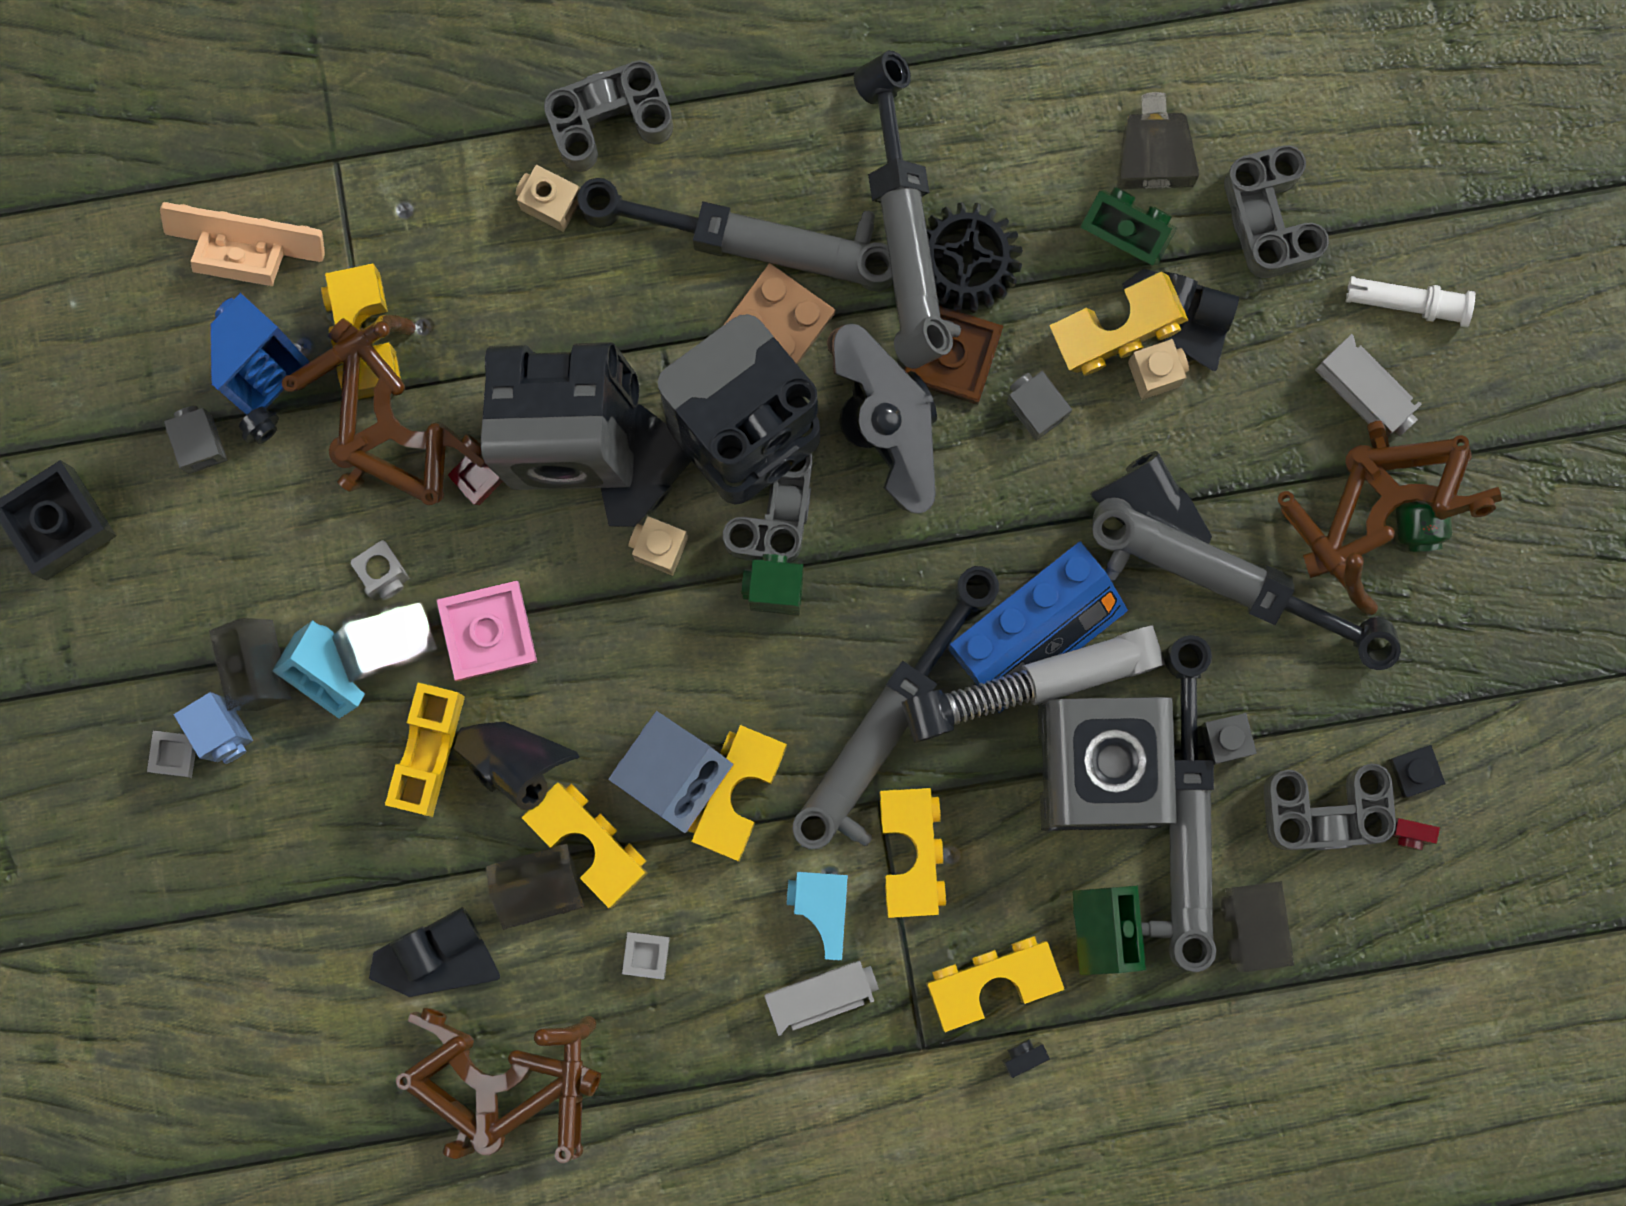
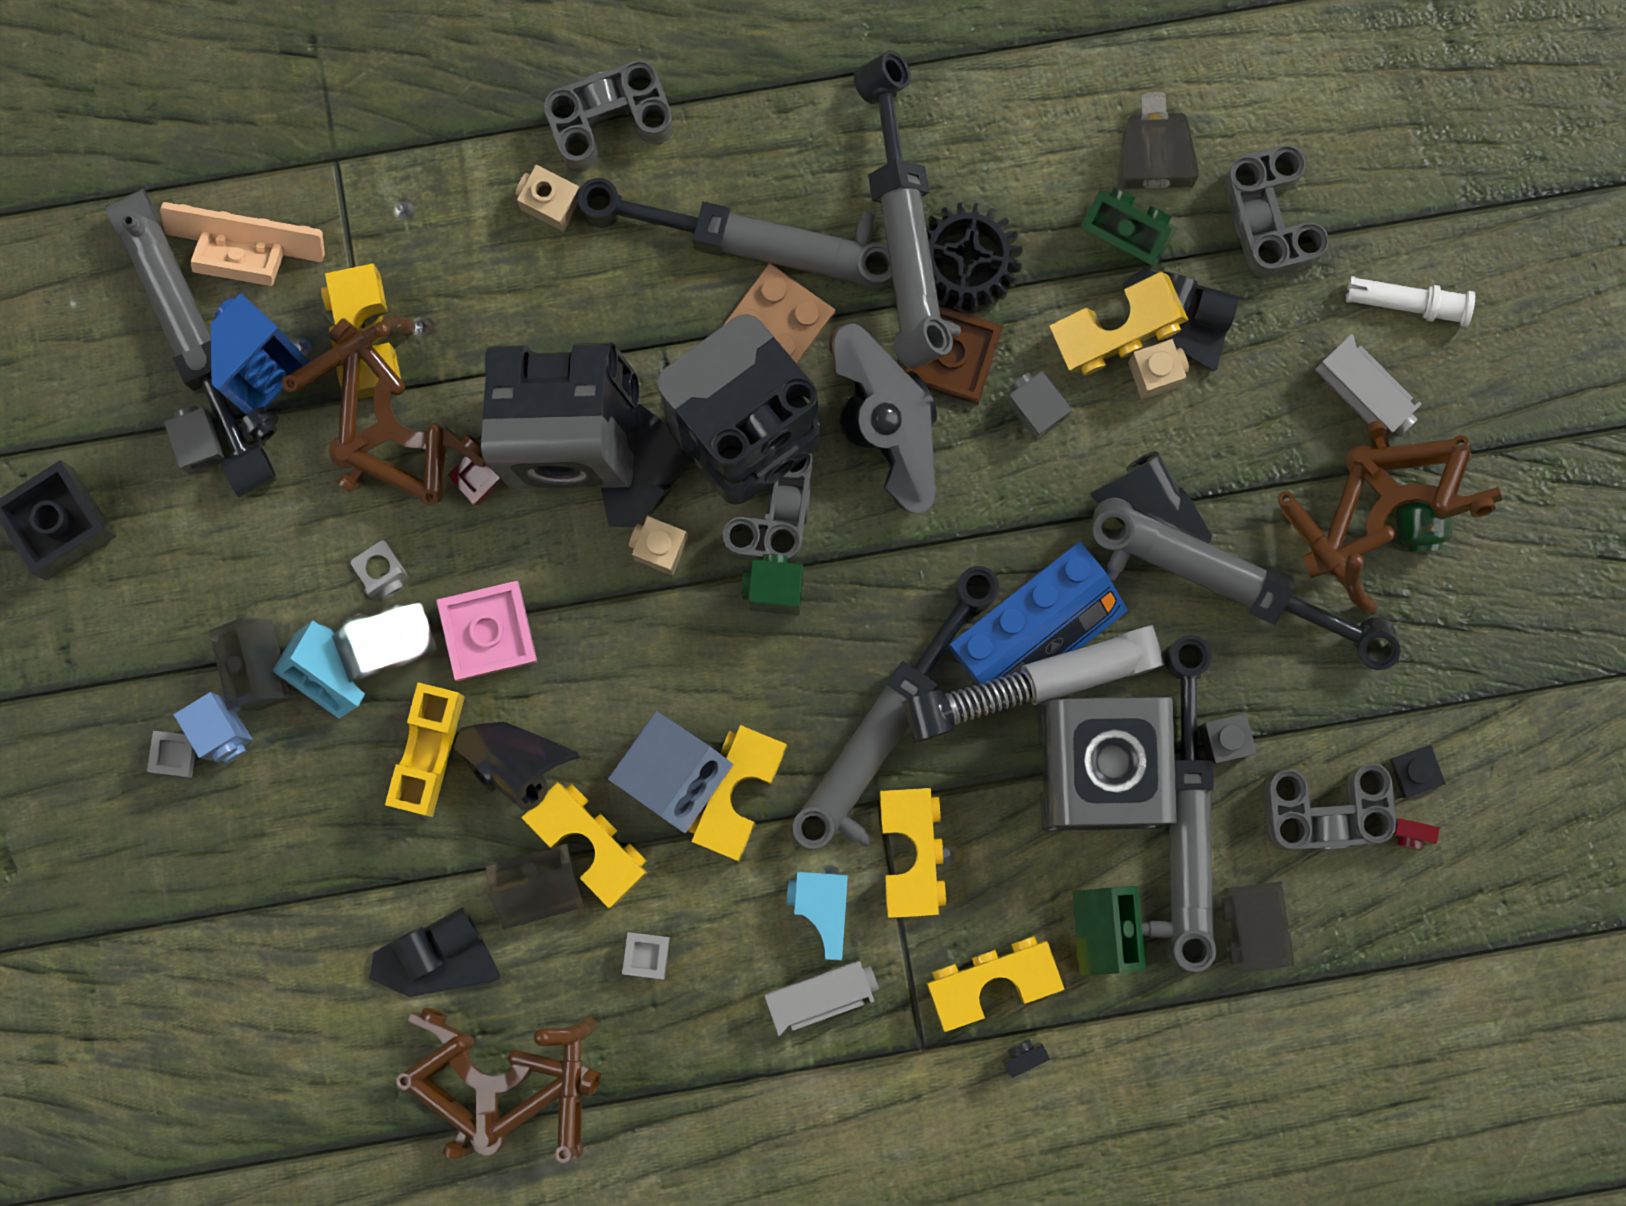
(185, 330): none -> dark grey piece

